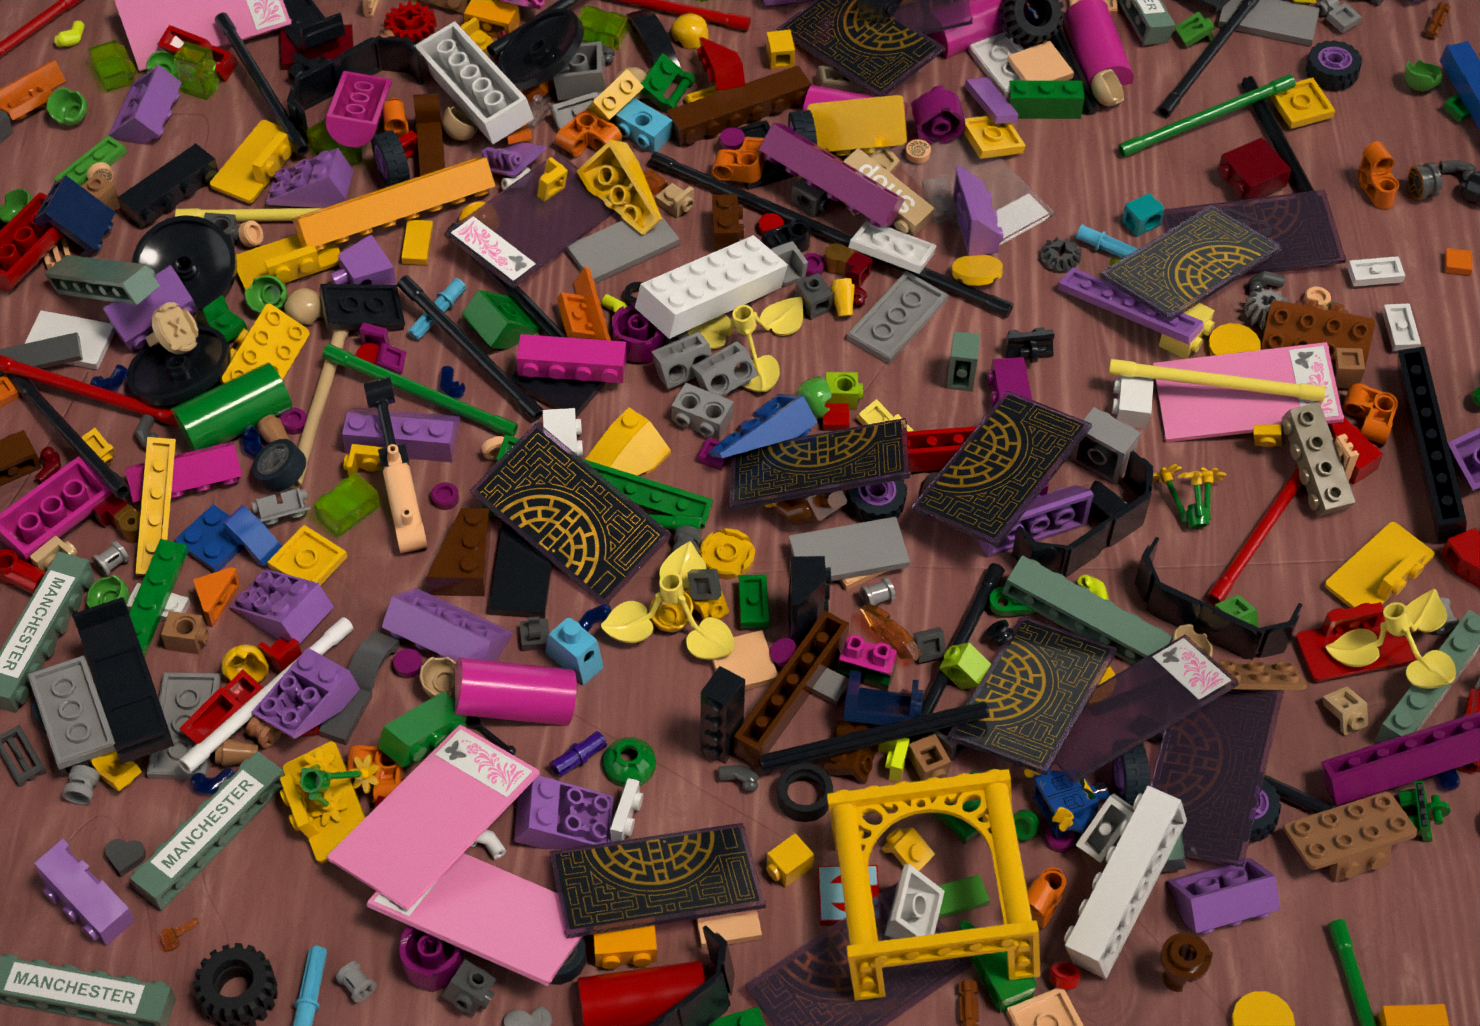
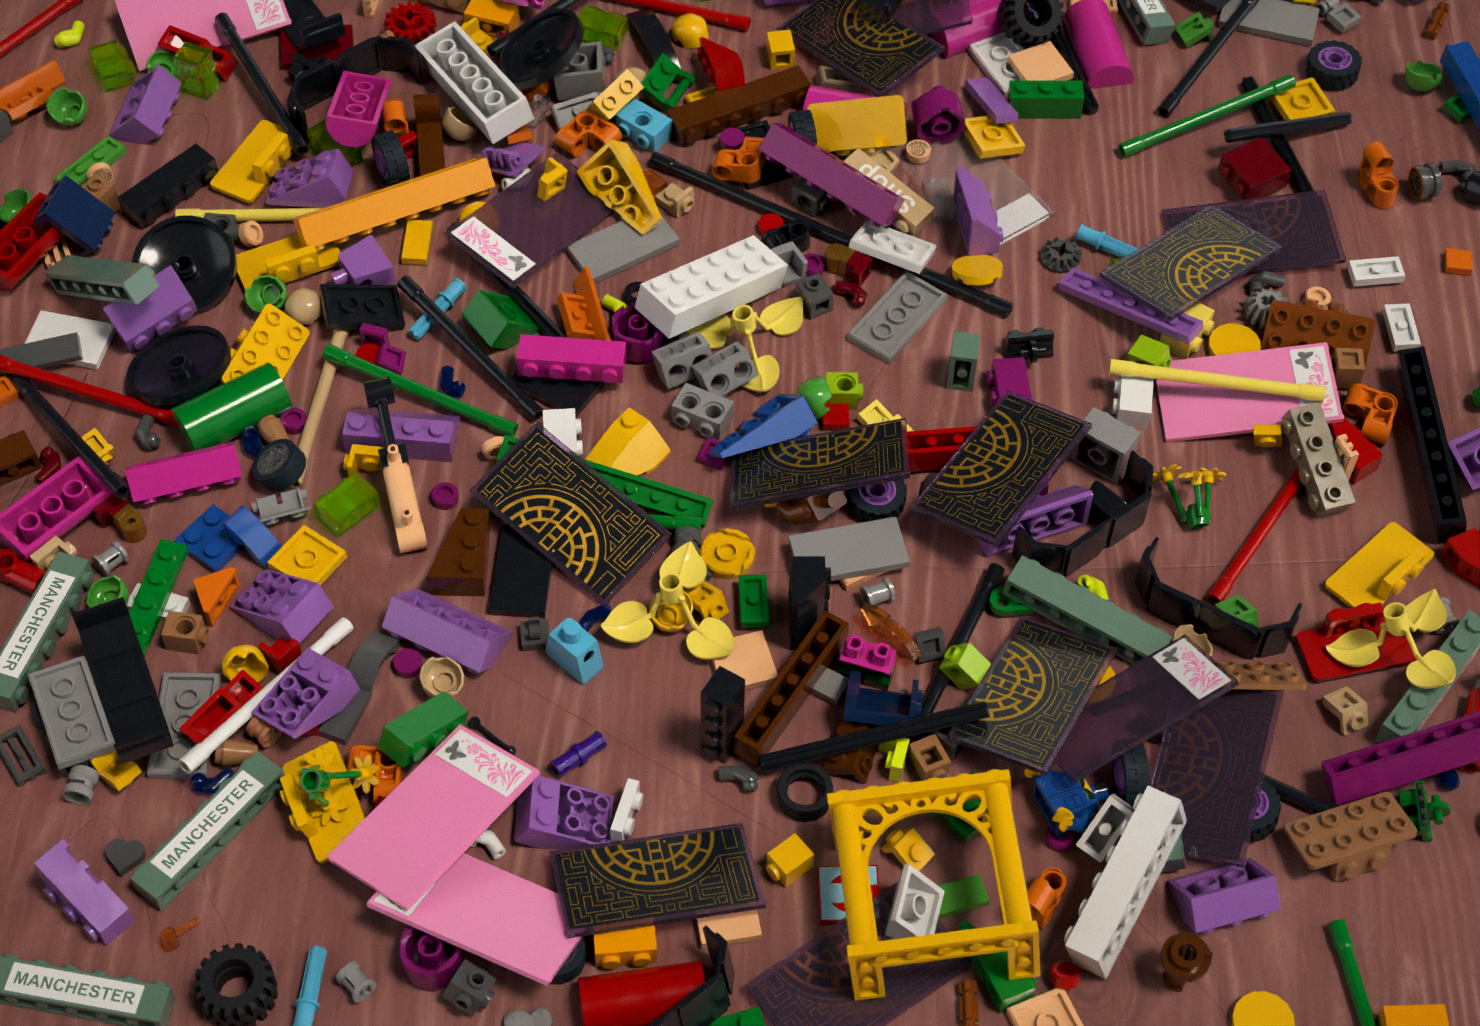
(114, 381): clear blue arm -> none
(155, 499): yellow plate -> none
(173, 329): tan tile -> none
(221, 318): green slope -> none
(514, 691): dark pink brick -> none
(619, 770): green piece -> none
(704, 584): dark grey tile -> none
(725, 220): reddish brown brick -> none
(782, 651): magenta tile -> none
(843, 296): yellow cone -> none
(999, 633): black bush -> none
(1026, 824): green tile -> none
(1107, 88): tan hair -> none
(1143, 214): teal brick -> none
(1150, 352): none -> lime brick
(1287, 127): none -> black axle

